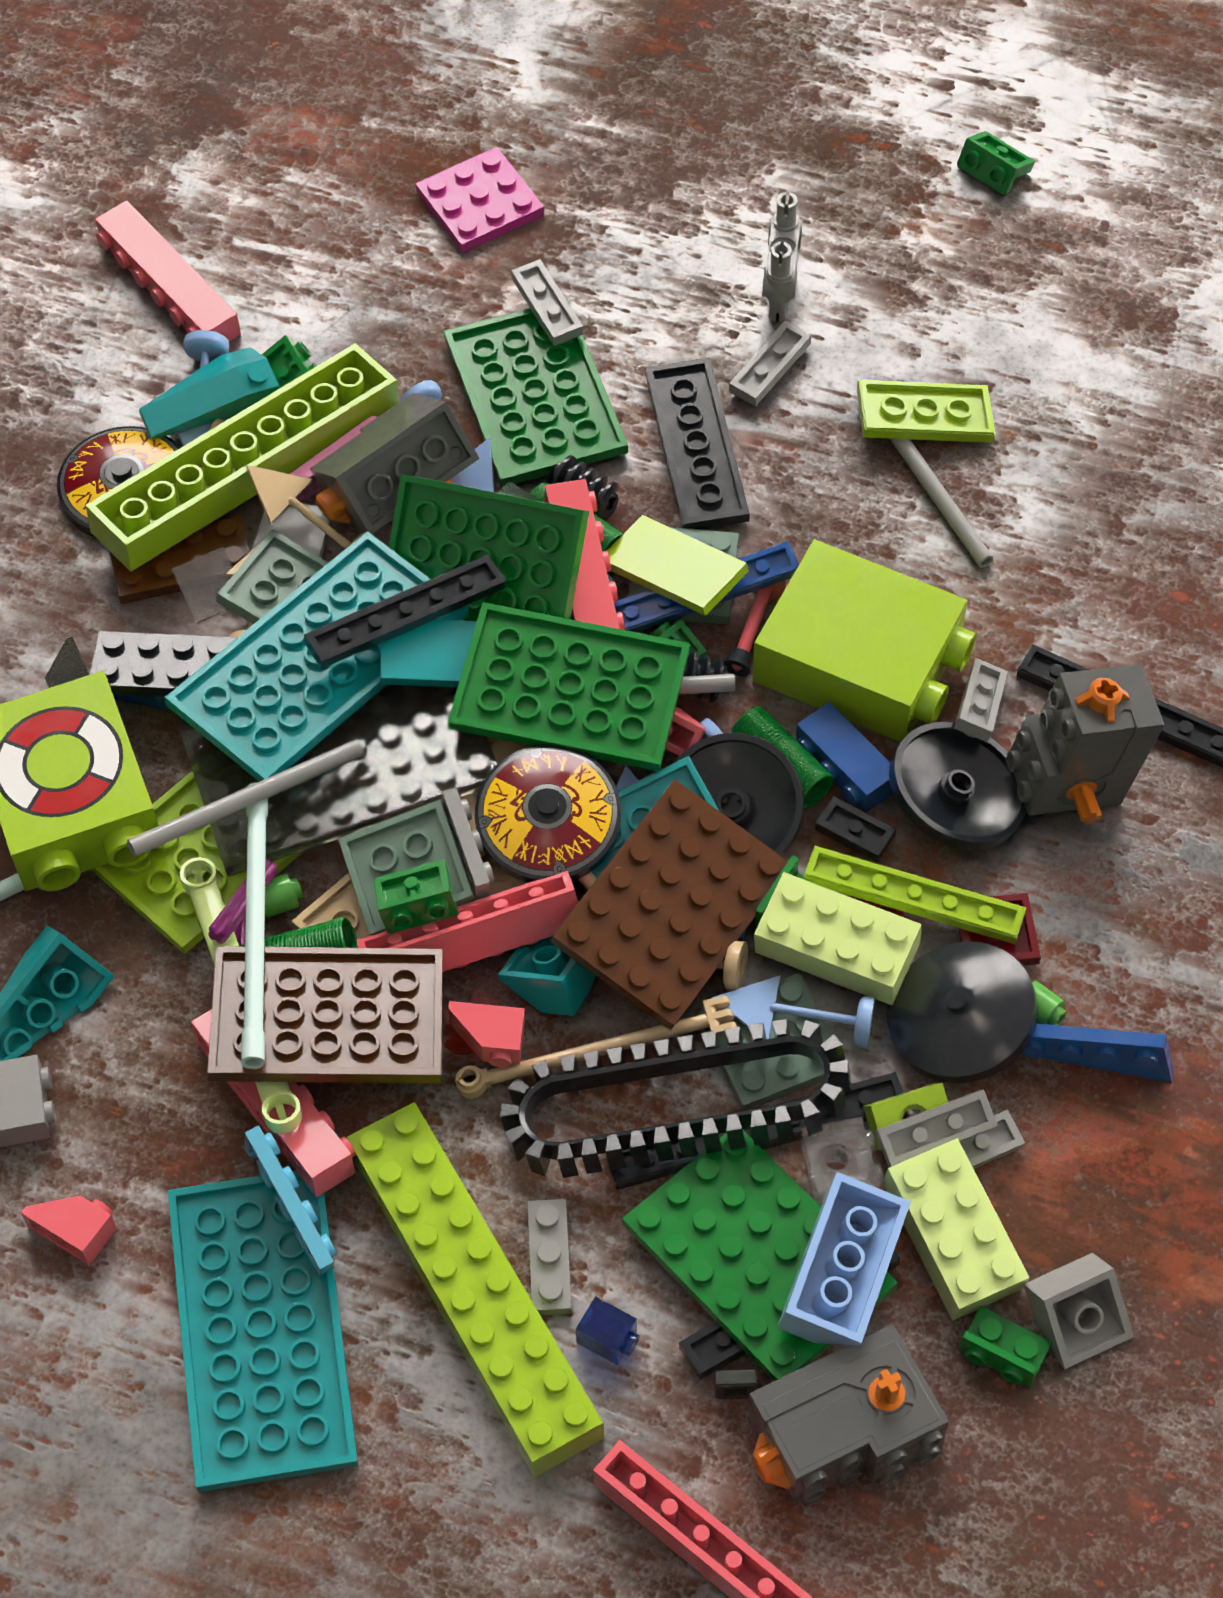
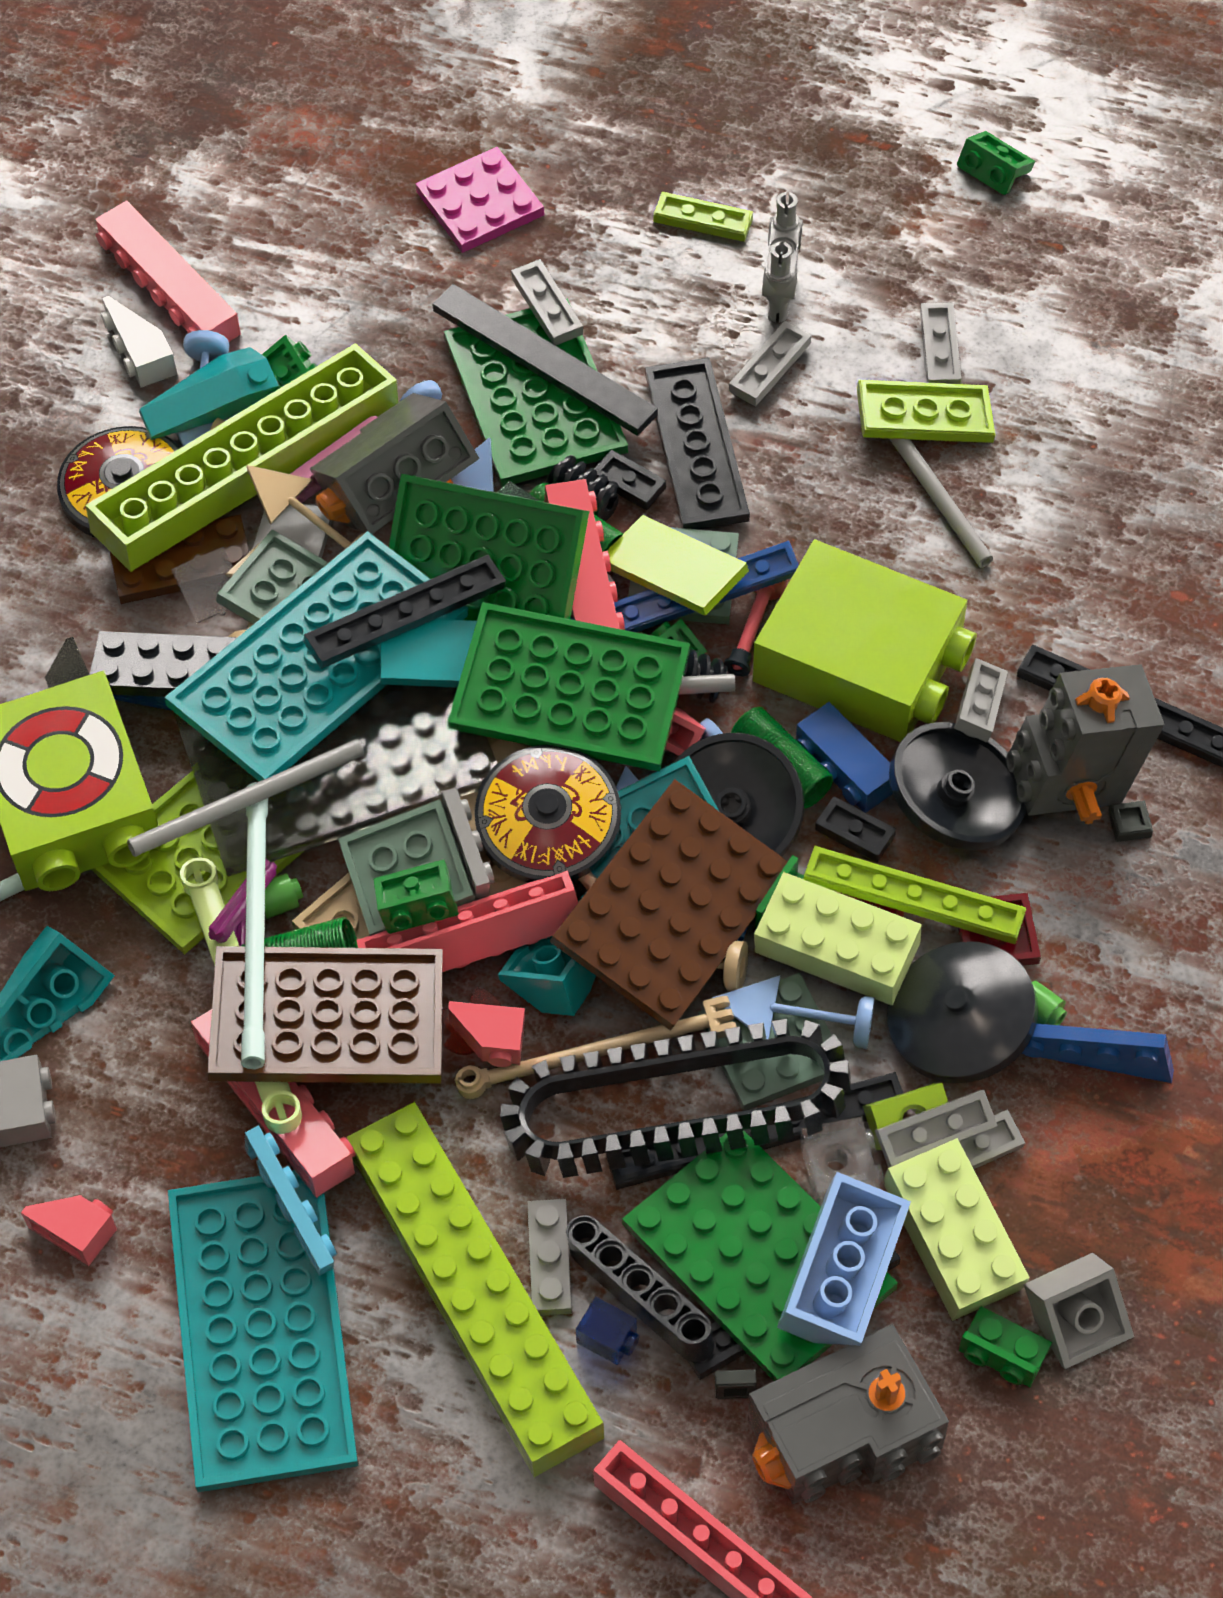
(141, 342): none -> white slope
(545, 360): none -> tile
(634, 481): none -> plate
(645, 1303): none -> black beam
(703, 216): none -> lime tile
(940, 343): none -> light grey plate
(1130, 821): none -> pearl dark grey tile

